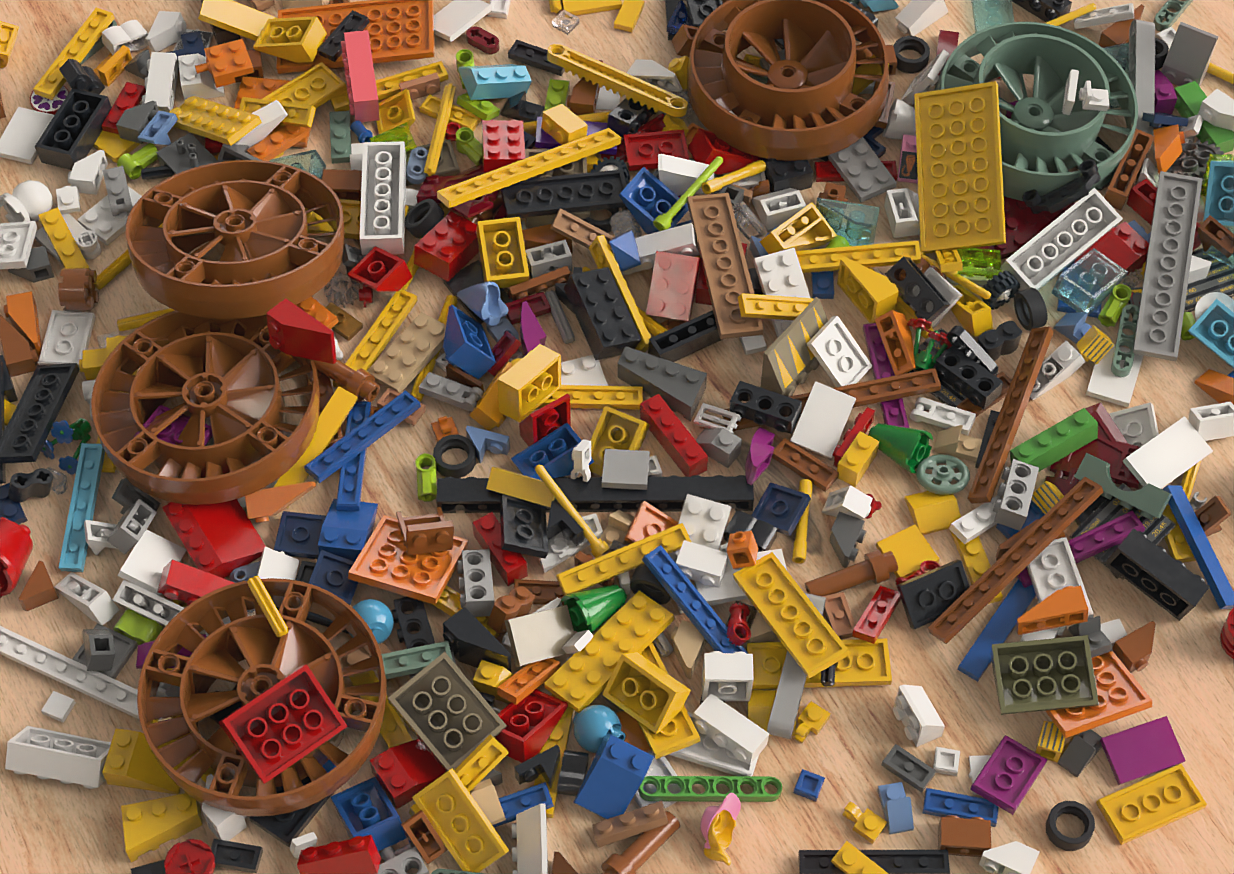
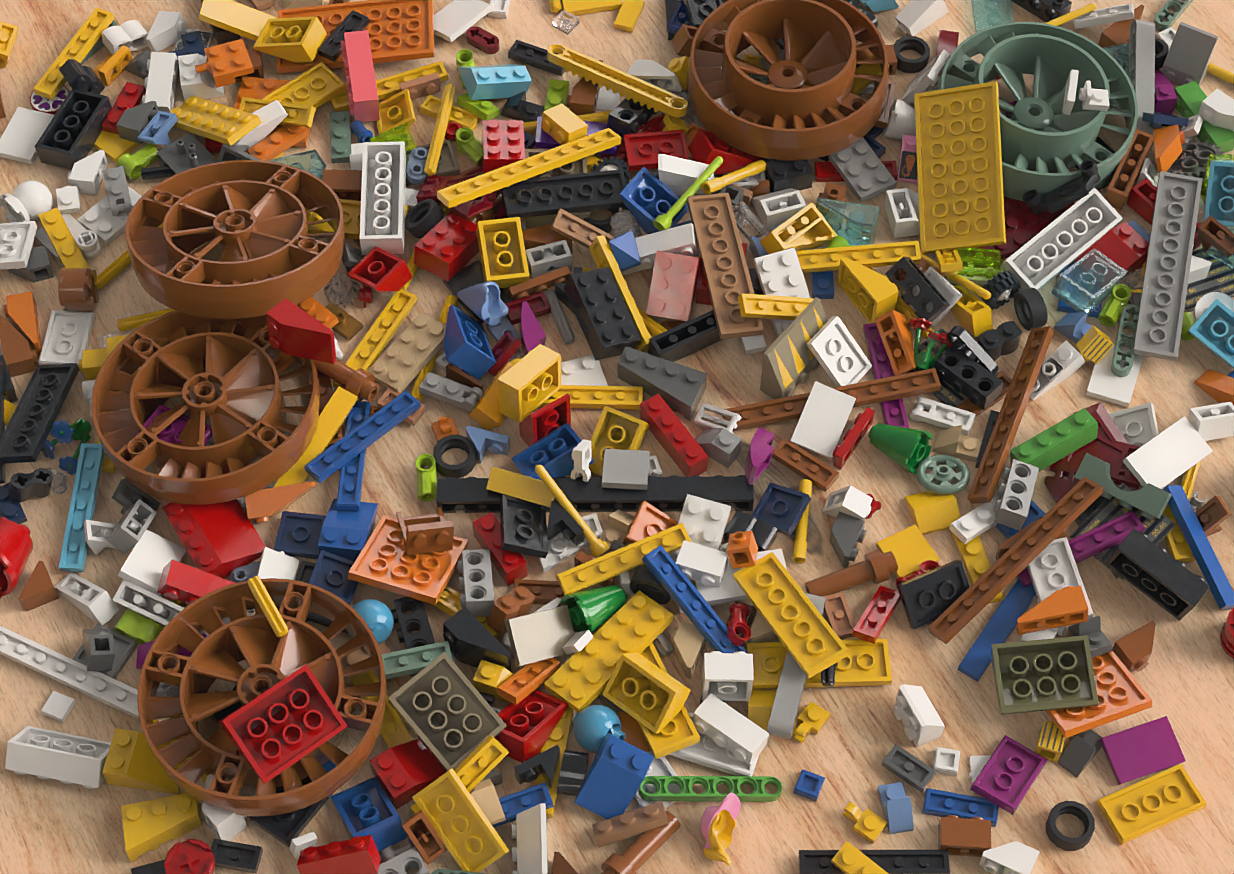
(760, 398): black brick -> none
(857, 459): yellow brick -> none
(1047, 496): yellow brick -> none
(1113, 630): white tile -> none

